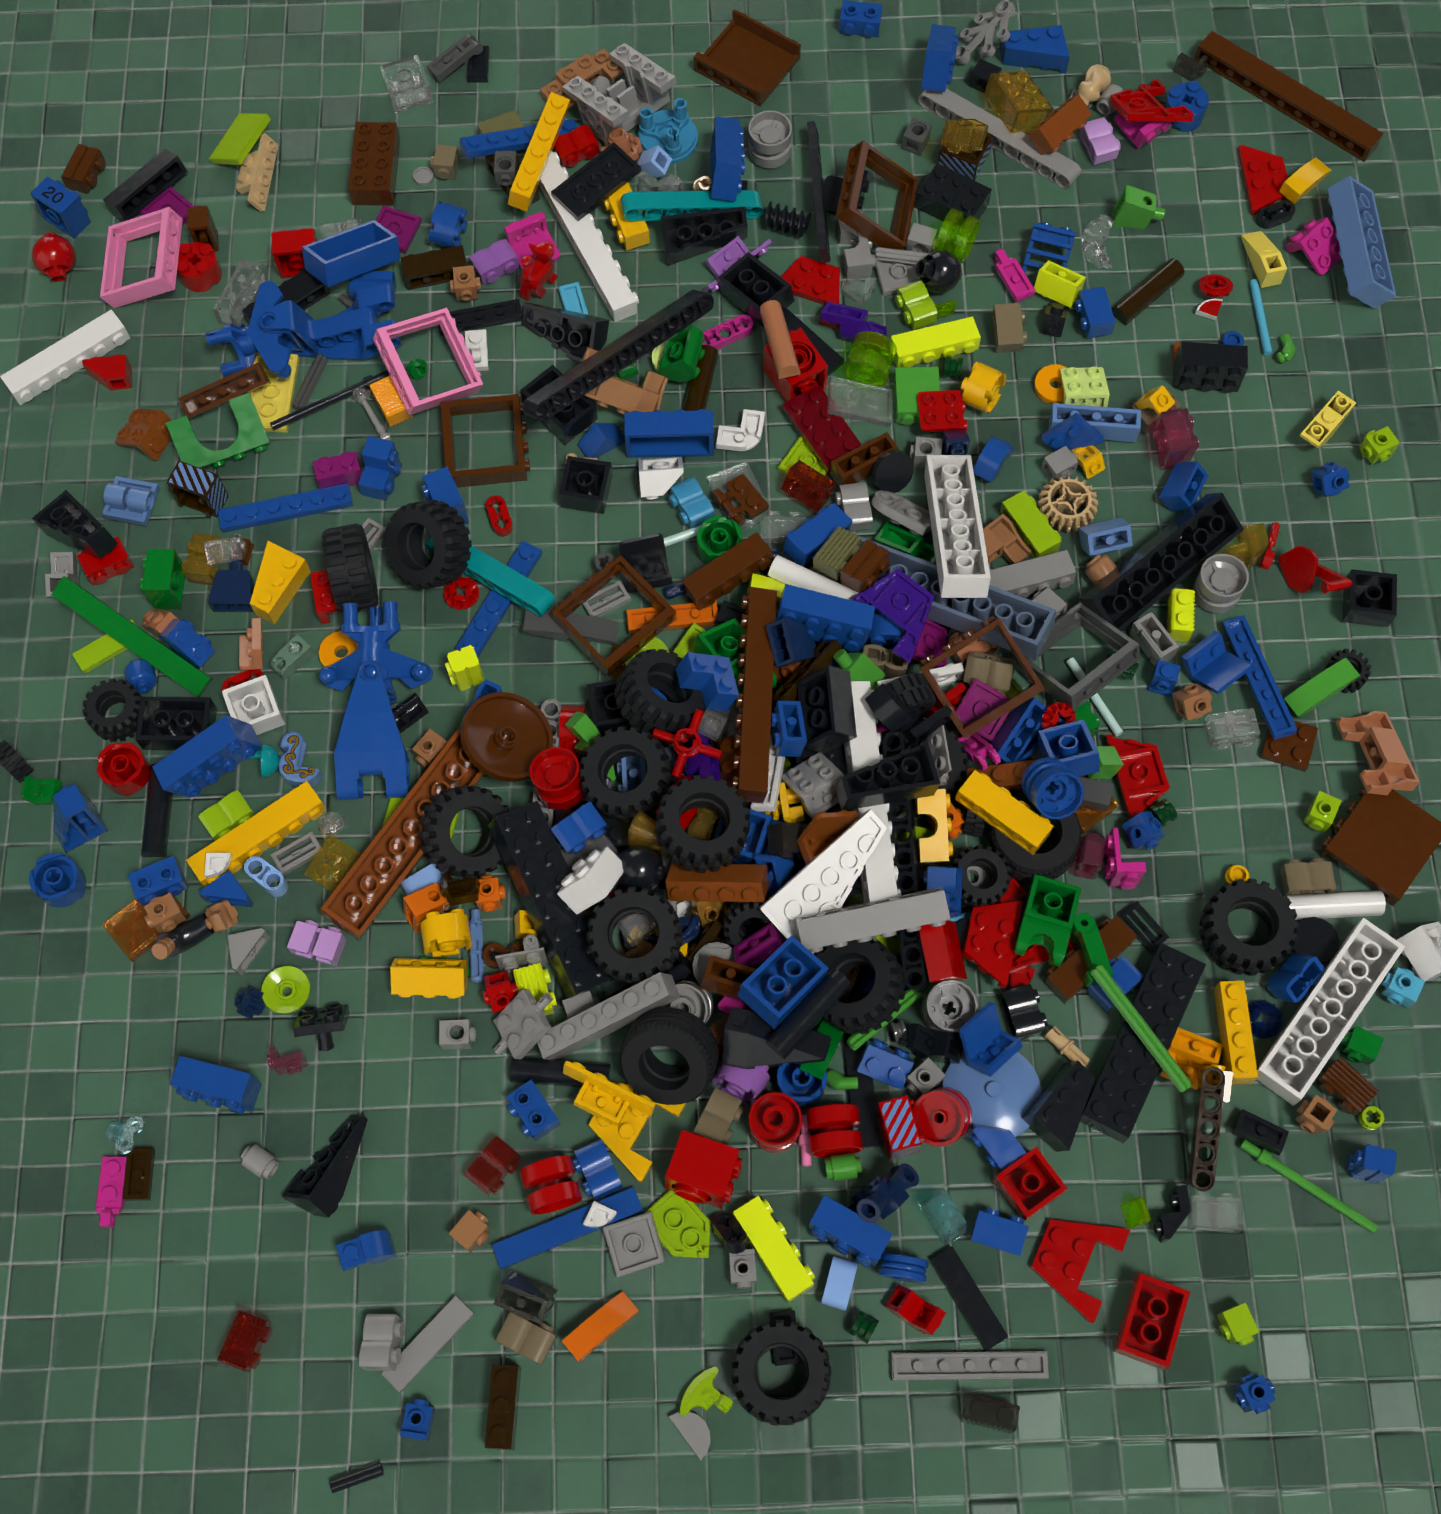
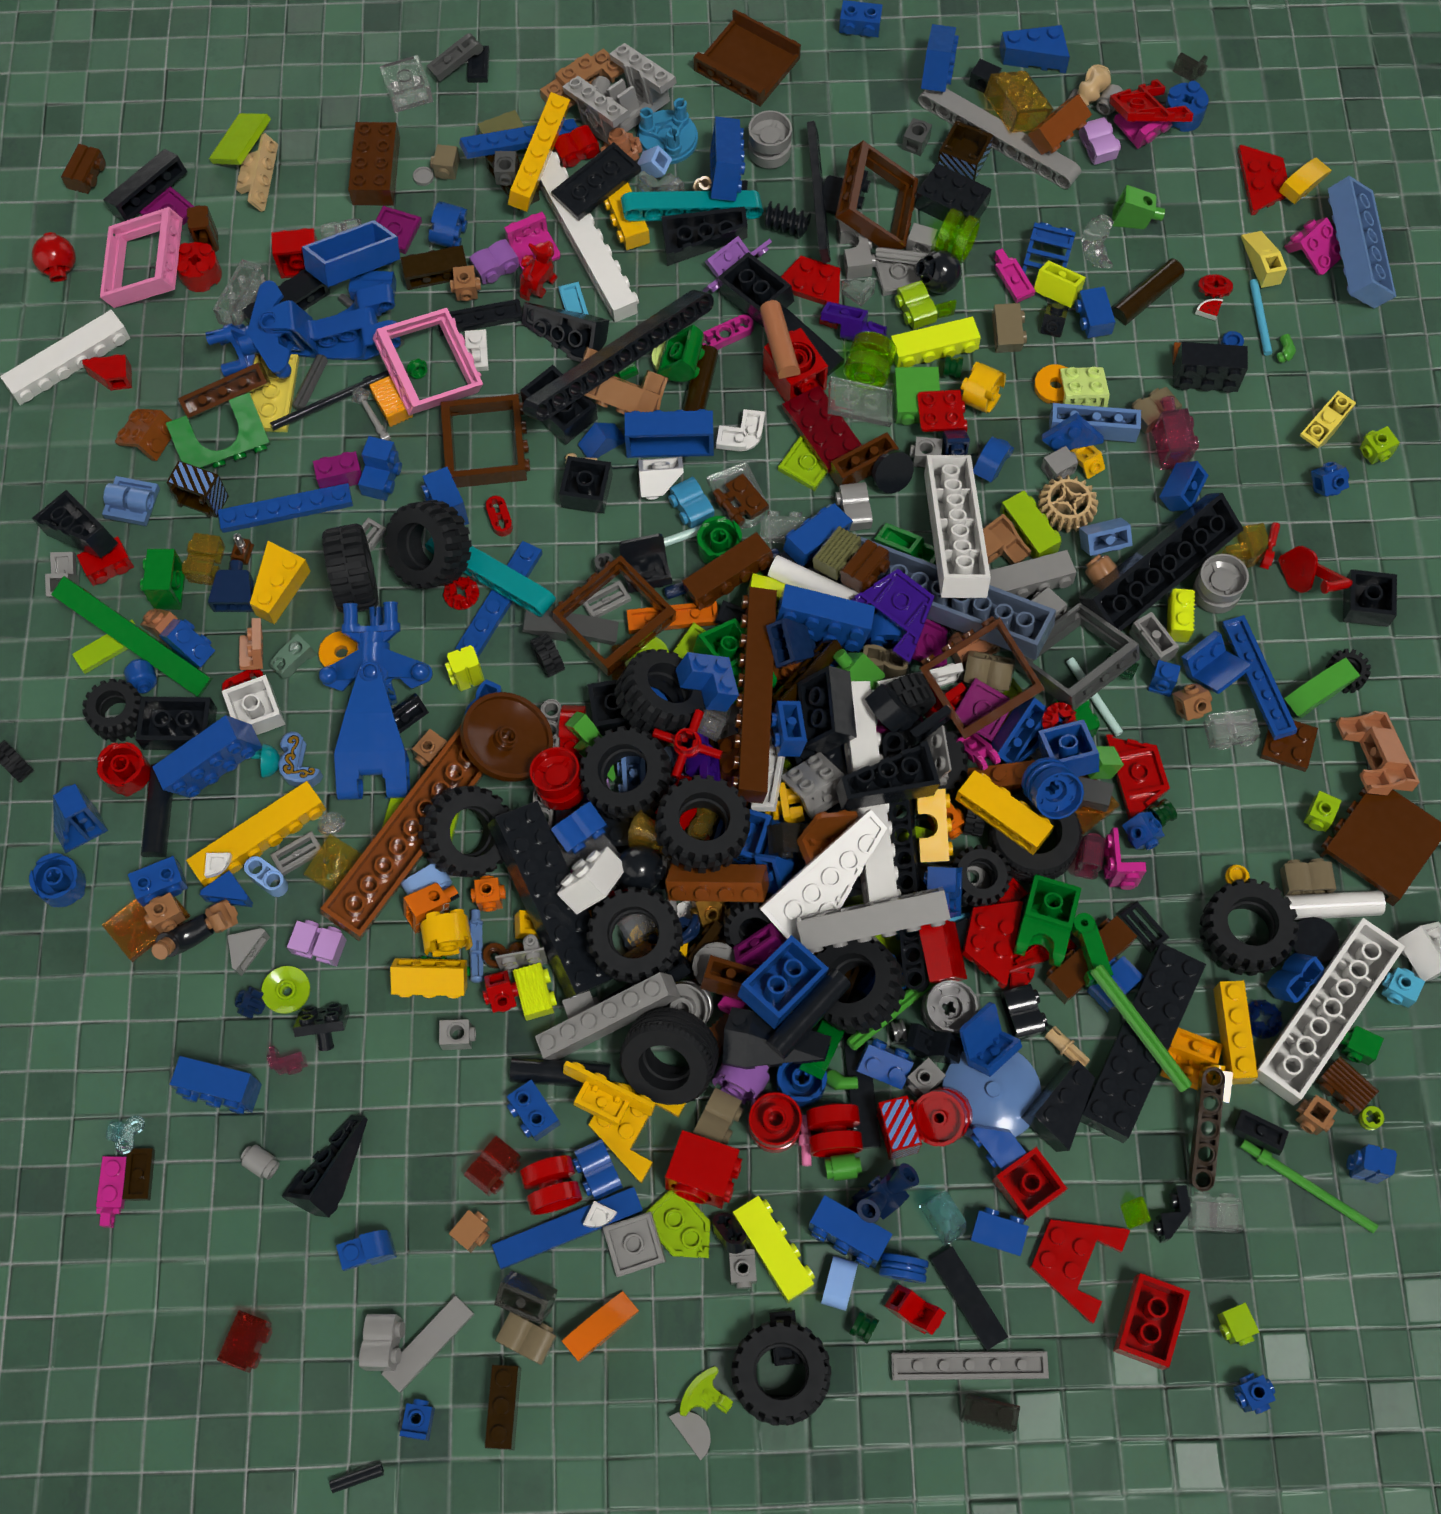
(40, 791): green bracket -> none
(61, 207): blue brick -> none
(223, 550): clear panel -> none
(226, 814): lime brick -> none
(323, 596): red bracket -> none
(461, 890): dark brown bracket -> none
(522, 1023): light grey plate -> none
(547, 655): none -> black tyre
(808, 486): clear red brick -> none
(902, 512): light grey plate -> none
(964, 135): clear yellow piece -> none
(986, 31): light grey plant -> none
(1156, 399): yellow bracket -> none
(1276, 215): black beam -> none
(1289, 96): reddish brown brick -> none

